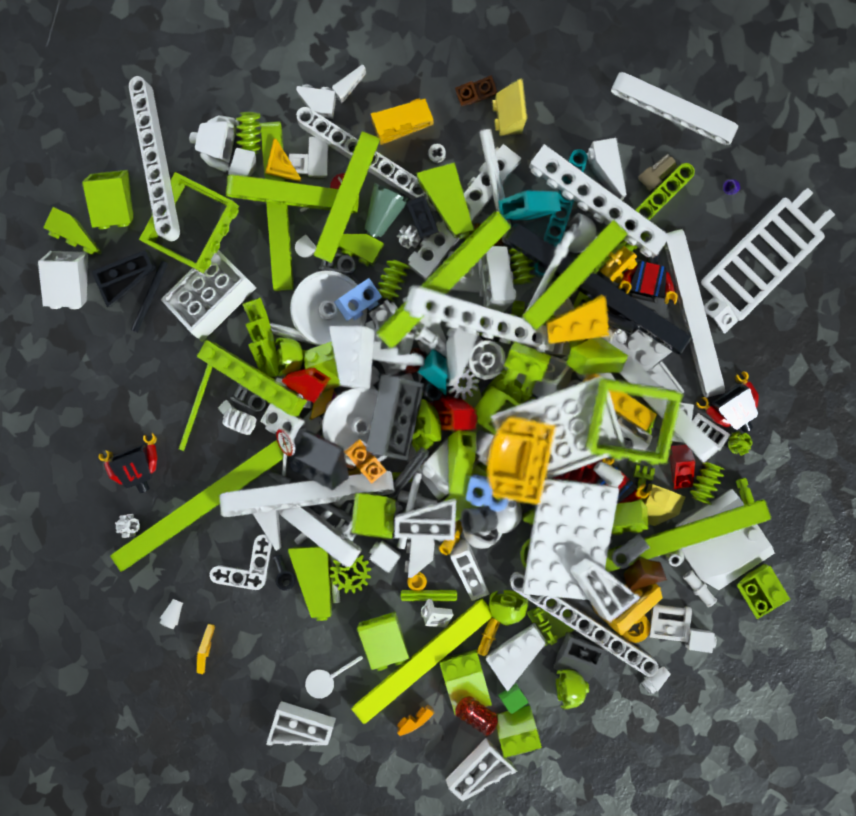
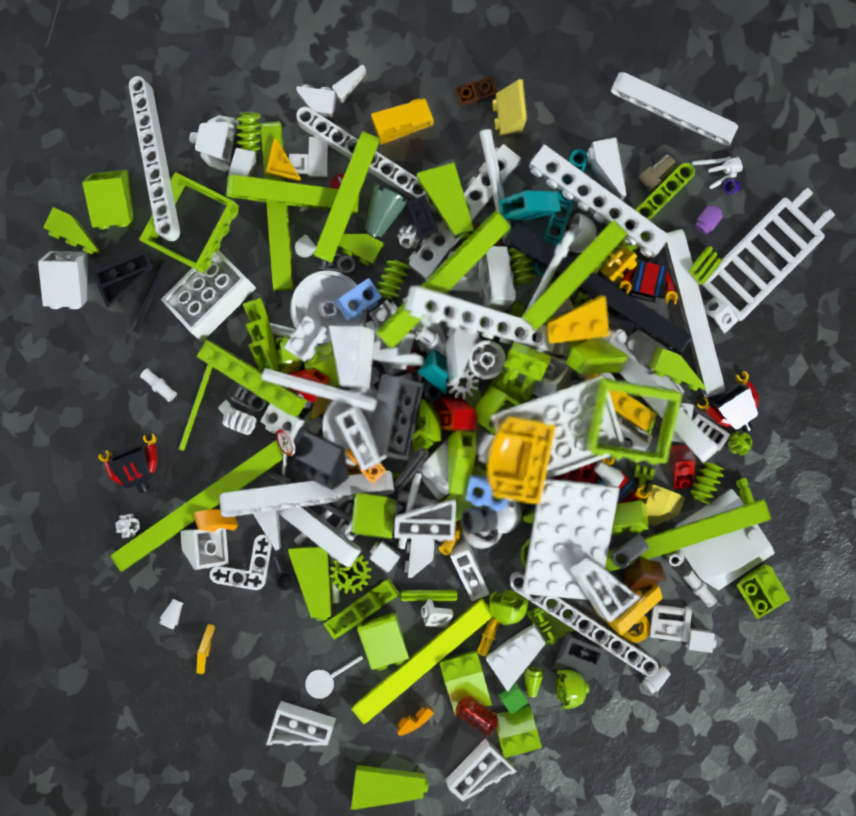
(158, 384): none -> white pin
(205, 548): none -> white slope
(212, 520): none -> light orange slope
(305, 339): none -> white bracket
(319, 389): none -> white axle
(359, 437): none -> white slope
(361, 609): none -> lime slope
(386, 786): none -> lime slope
(417, 582): yellow plate -> none
(436, 147): white bush -> none
(533, 679): none -> lime cone
(673, 365): none -> lime slope
(708, 219): none -> medium lavender brick
(709, 270): none -> lime tile
(730, 166): none -> white plant

